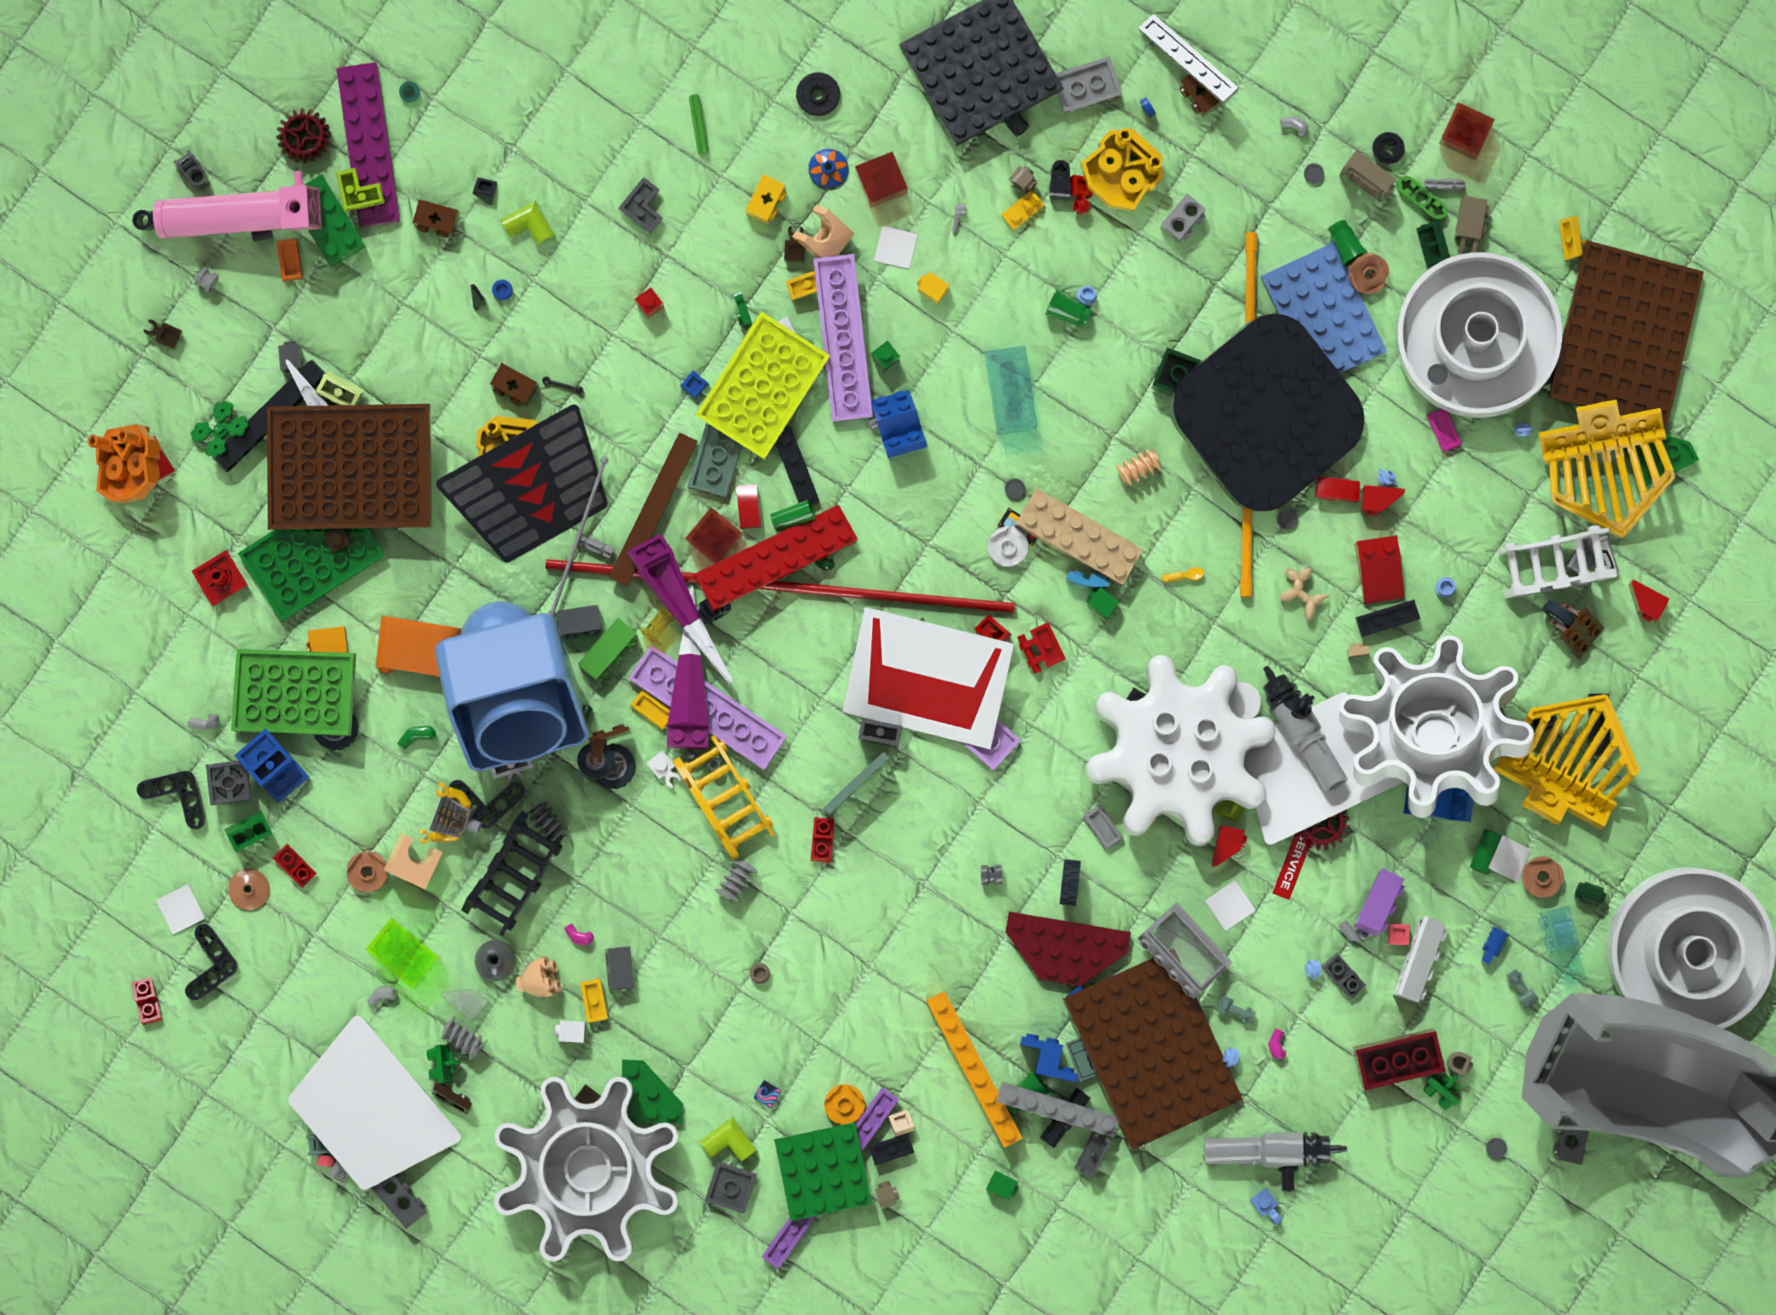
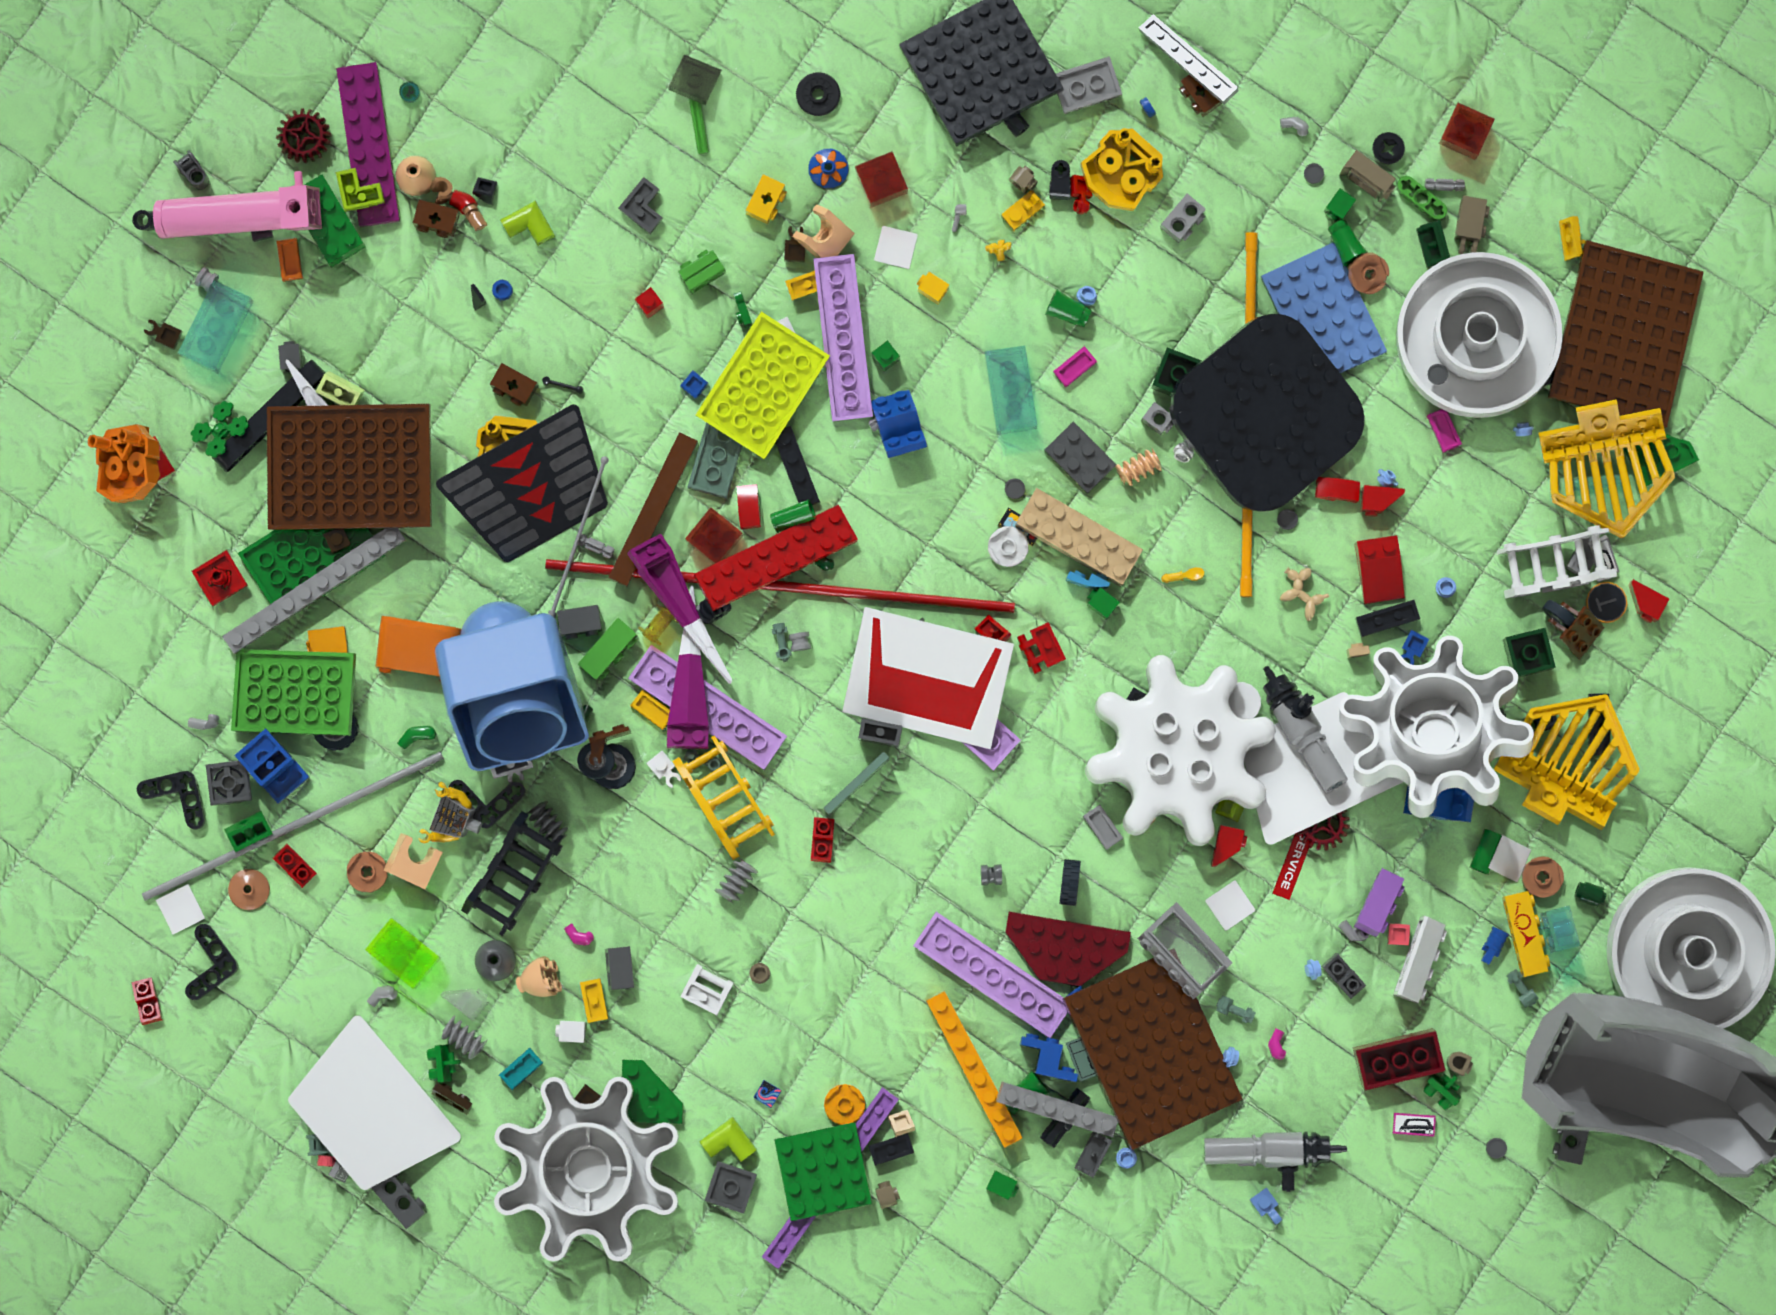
(215, 327): none -> clear light blue brick
(294, 825): none -> light grey piece
(313, 588): none -> light grey plate
(417, 183): none -> light nougat piece
(460, 200): none -> medium nougat piece
(521, 1068): none -> teal plate
(694, 79): none -> clear smoke tile
(701, 271): none -> bright green brick
(704, 996): none -> white plate
(783, 652): none -> sand green bar
(799, 641): none -> light grey wheel
(992, 974): none -> lavender plate
(999, 249): none -> yellow plant
(1075, 366): none -> dark pink tile
(1080, 457): none -> dark grey plate
(1126, 1158): none -> light blue plate
(1155, 410): none -> light grey brick
(1183, 452): none -> white plate
(1339, 205): none -> green brick
(1414, 645): none -> blue plate
(1414, 1124): none -> tile
(1525, 933): none -> yellow brick
(1529, 652): none -> dark green brick
(1606, 602): none -> black tile

